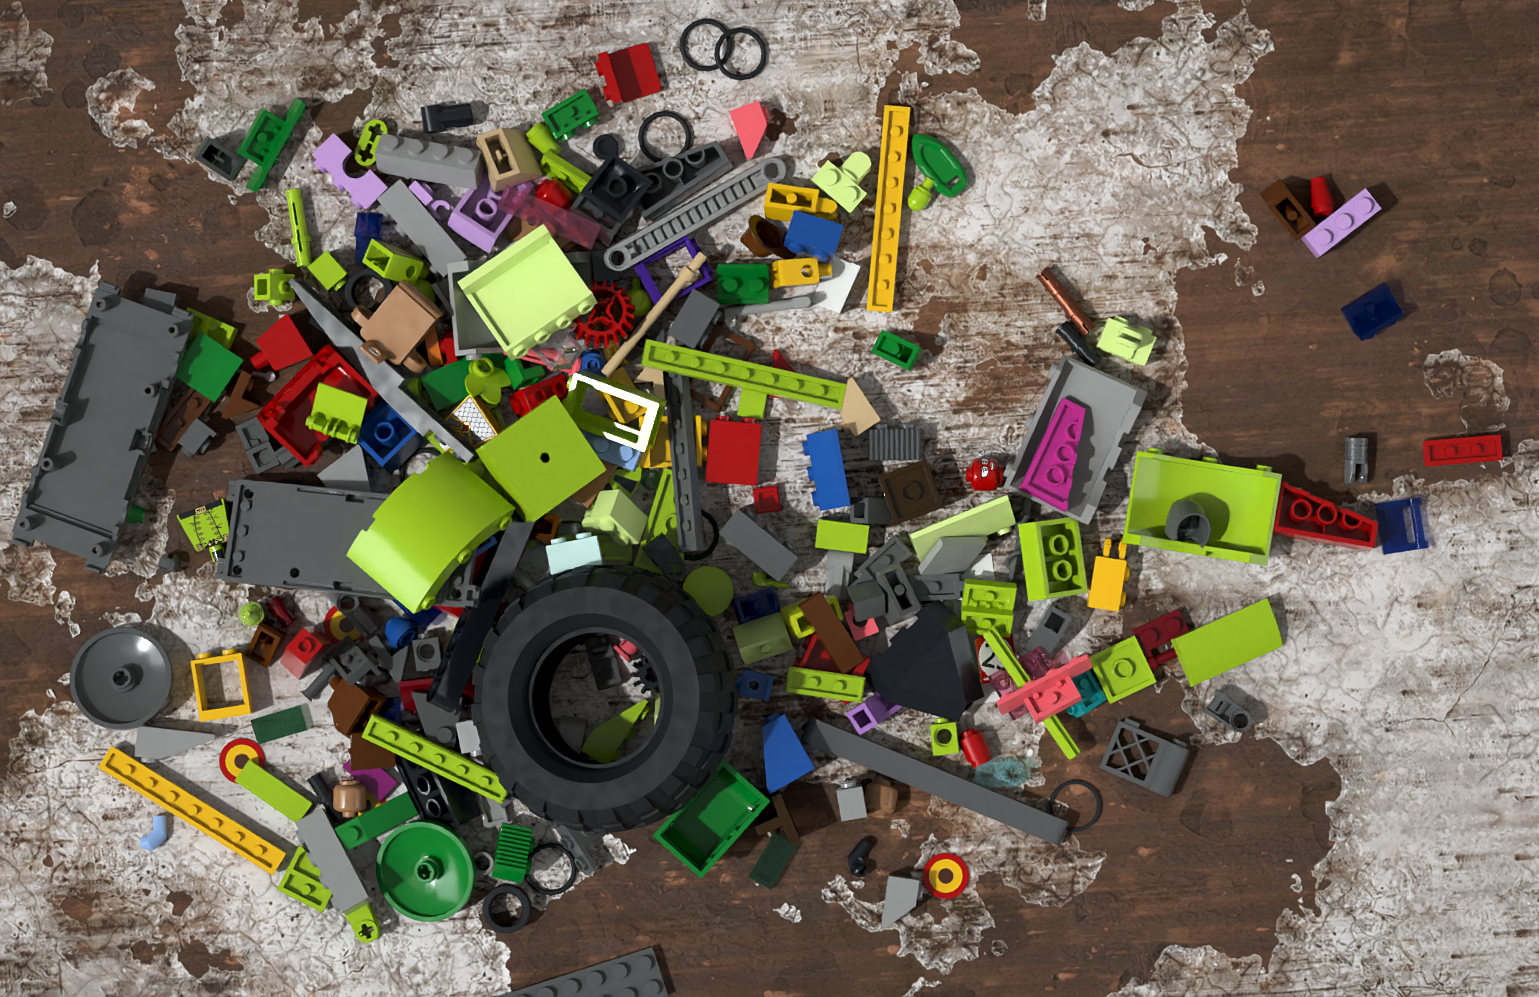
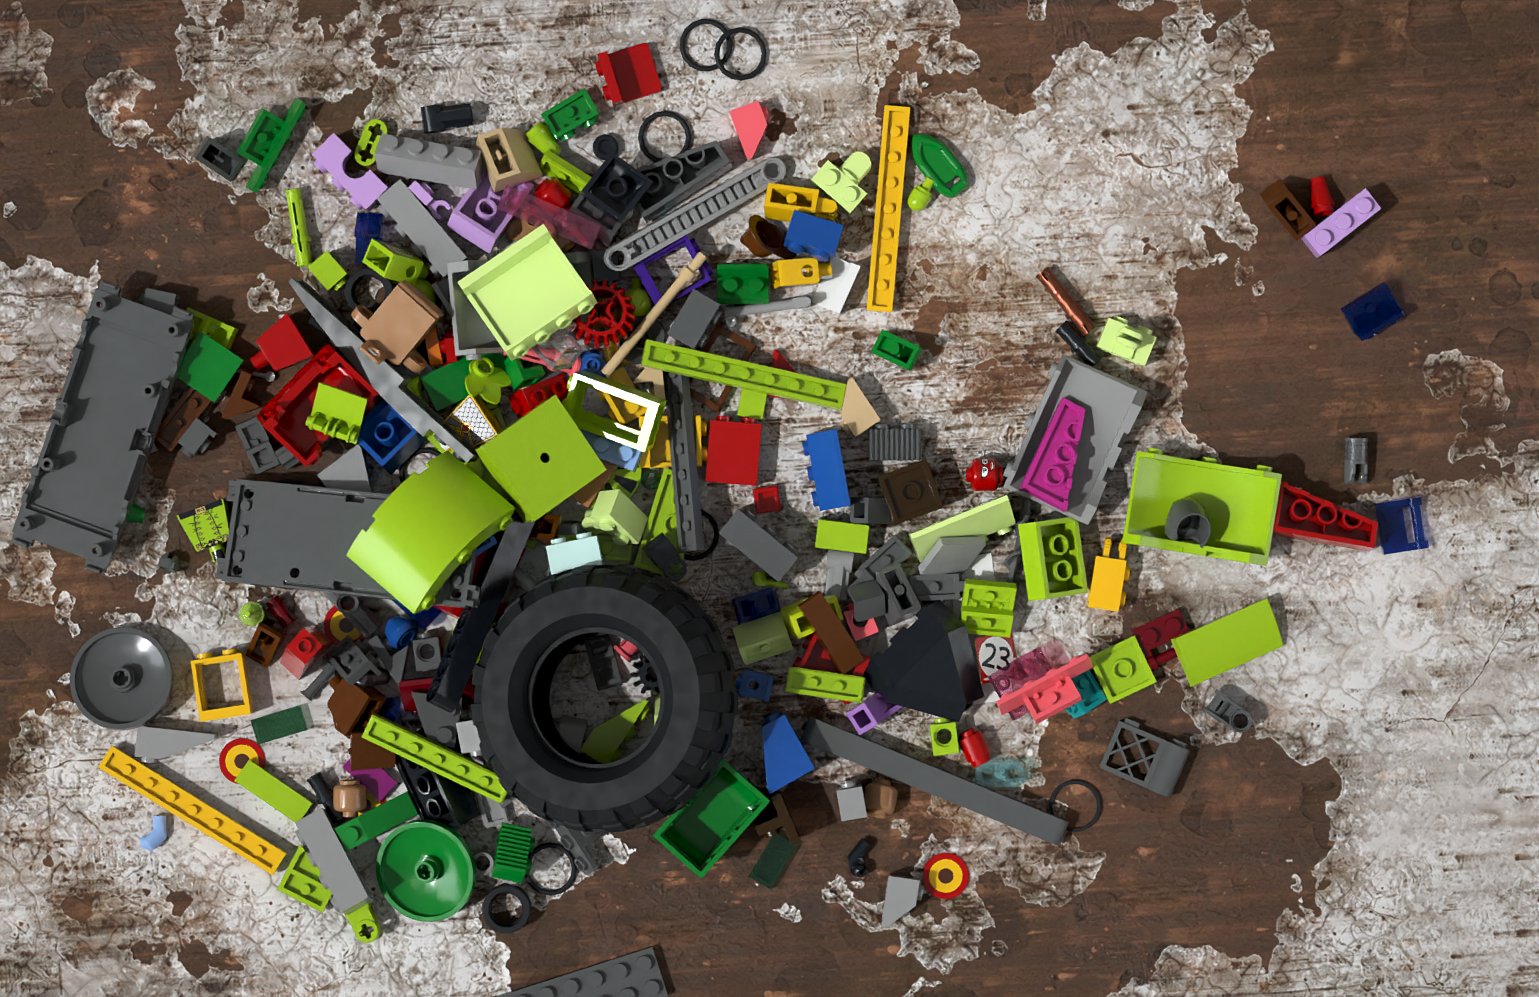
(274, 287): lime brick -> none
(710, 589): lime tile -> none
(1021, 677): lime axle -> none
(1048, 630): dark grey slope -> none
(1462, 450): red plate -> none

